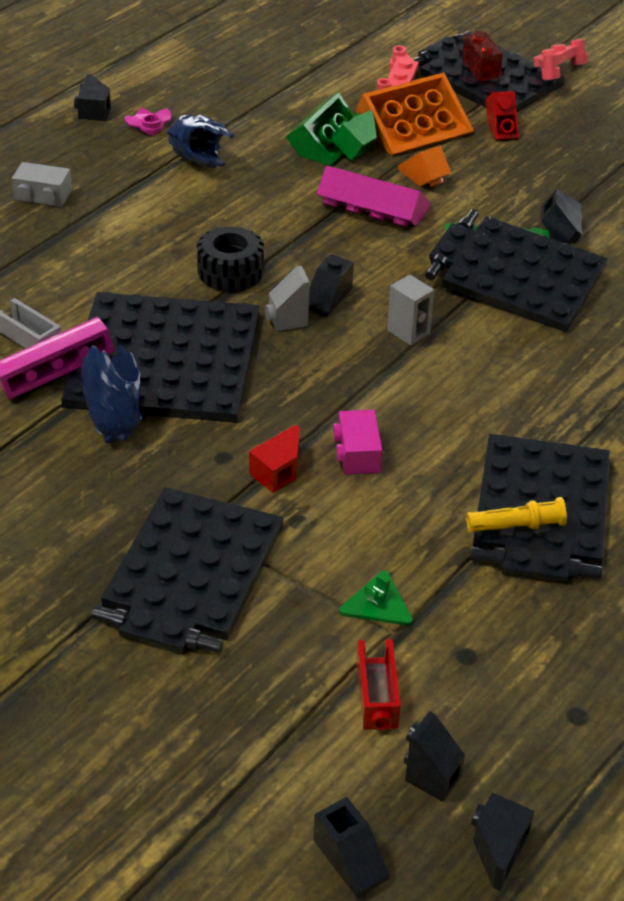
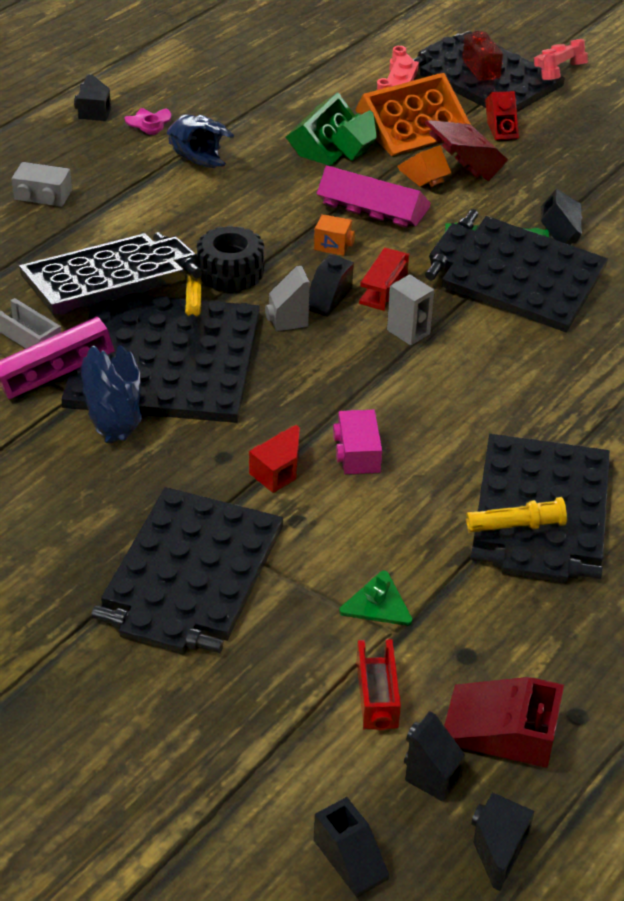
(109, 271): none -> black plate
(193, 296): none -> yellow axle
(333, 235): none -> orange brick
(385, 271): none -> red window
(470, 147): none -> dark red slope
(506, 718): none -> dark red slope

